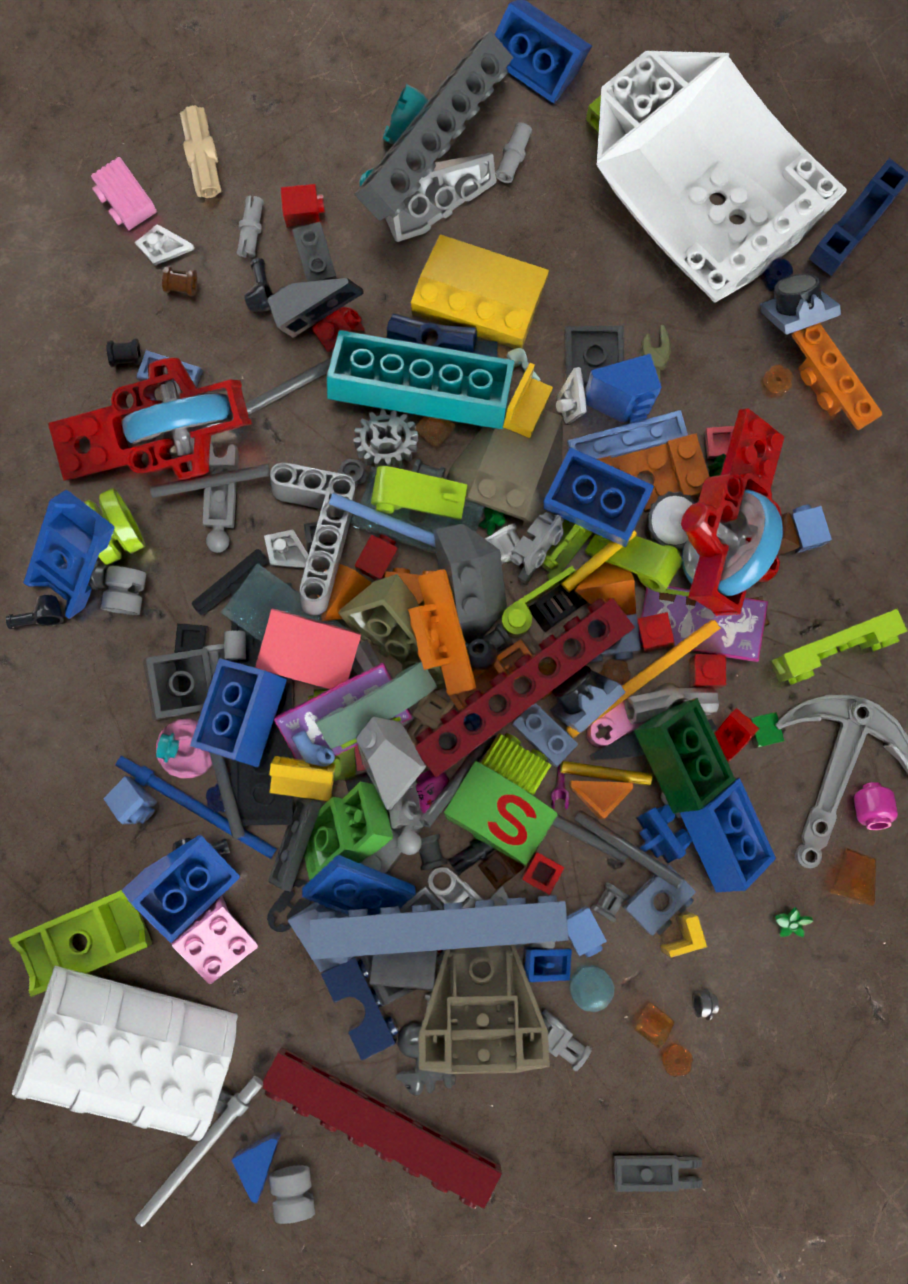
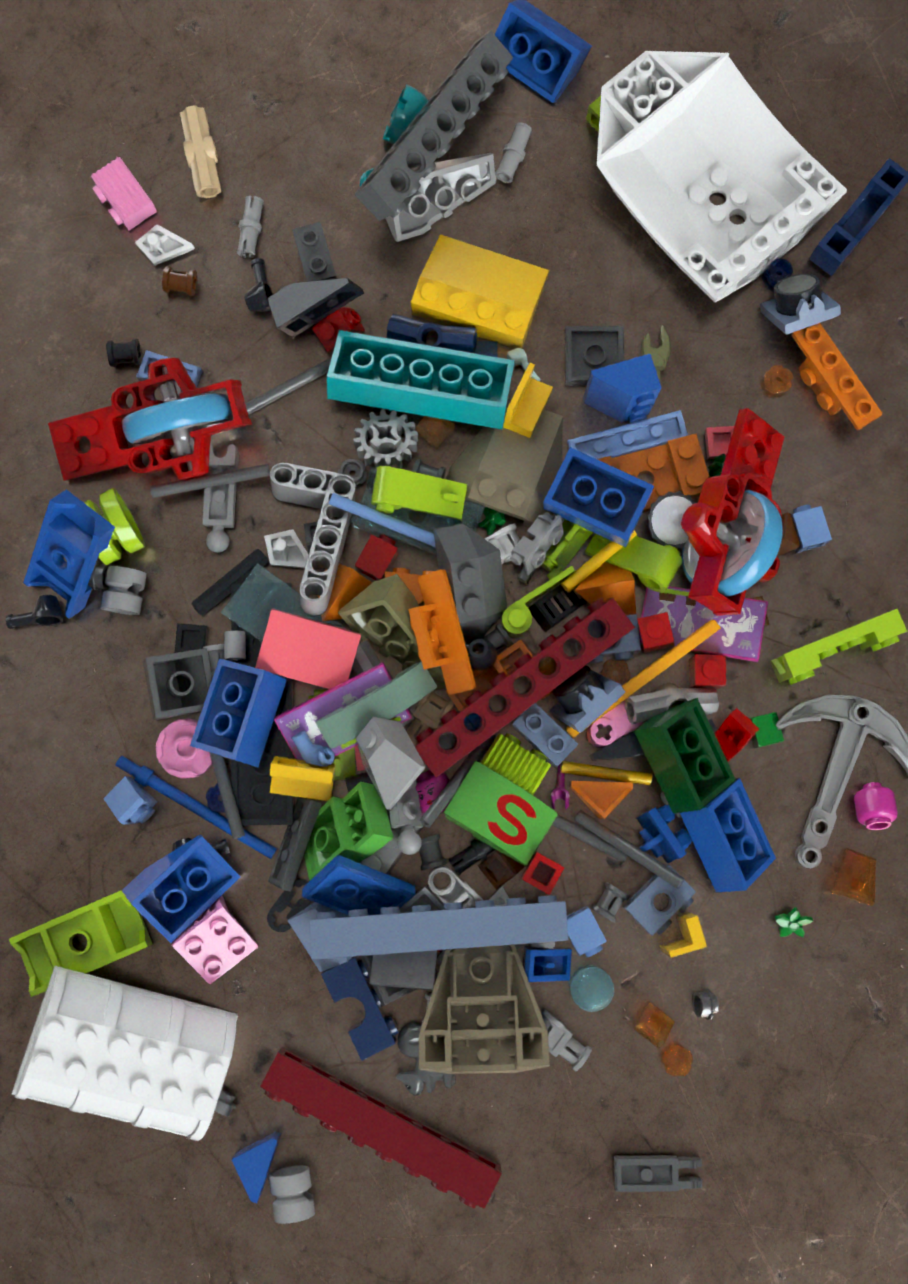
(167, 747): teal plate -> none
(236, 1107): light grey bar -> none
(301, 205): red brick -> none
(571, 398): white piece -> none

